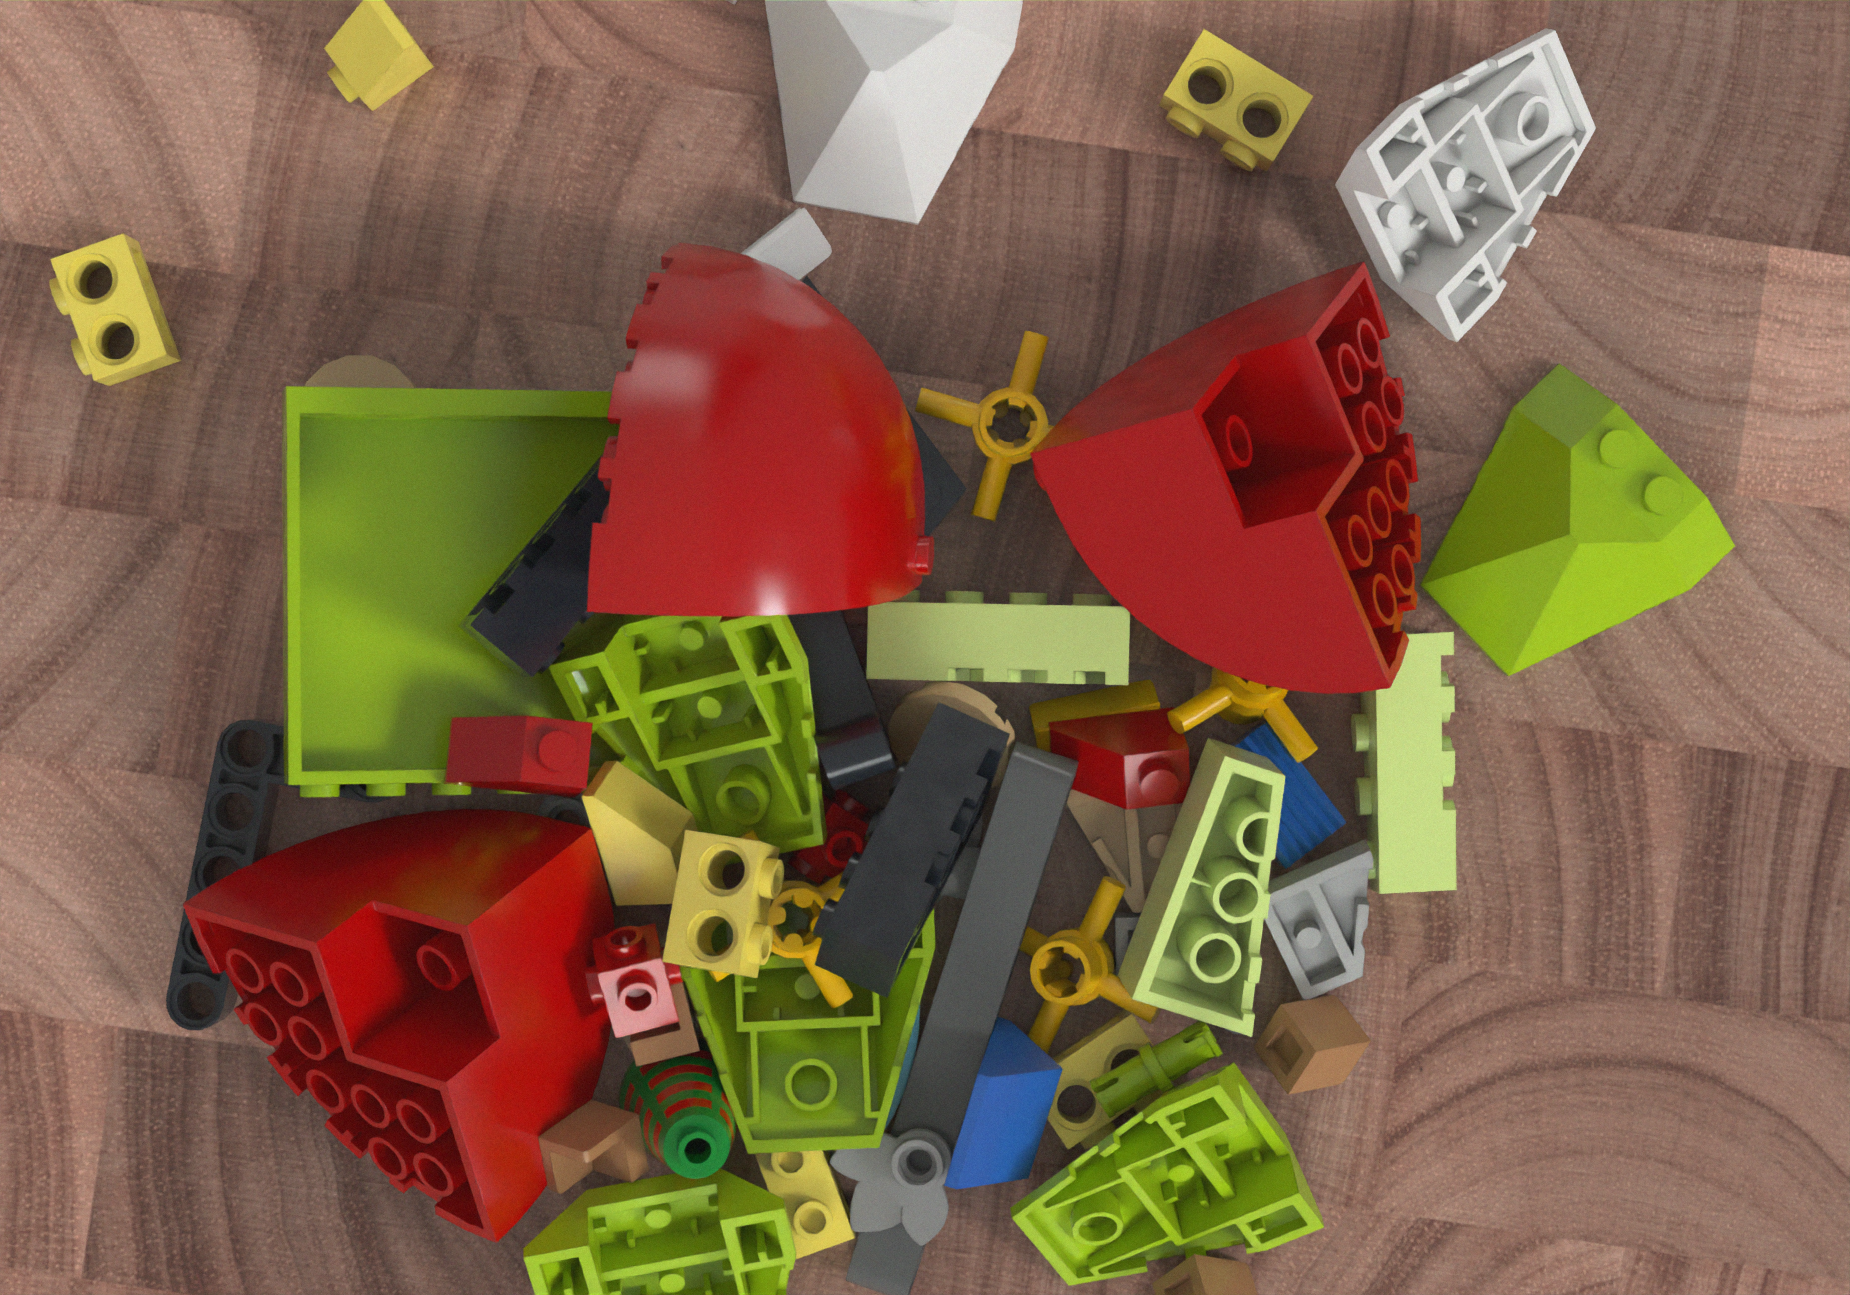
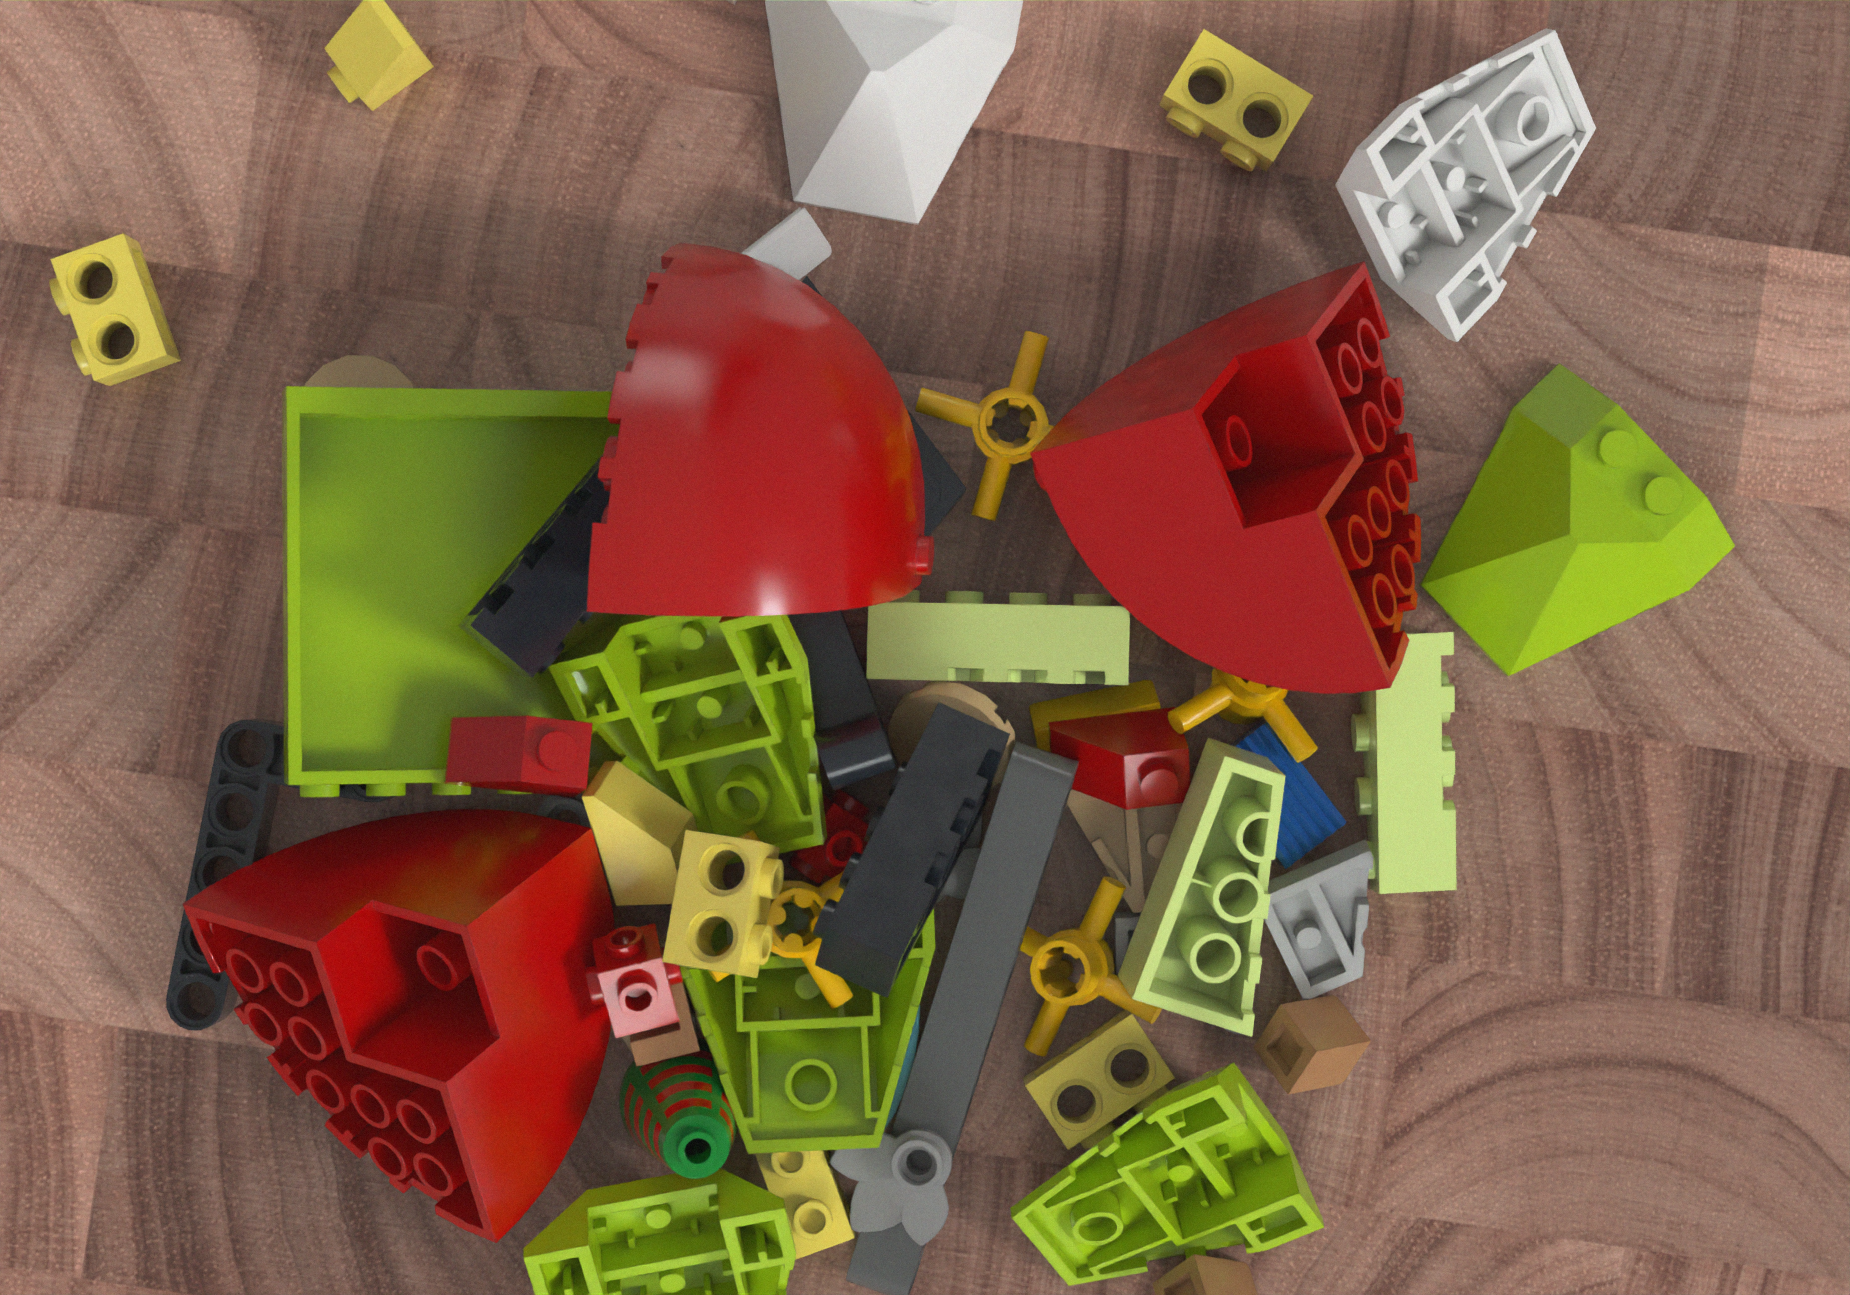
(593, 1140): medium nougat panel -> none
(1004, 1111): blue slope -> none
(1155, 1067): lime pin -> none

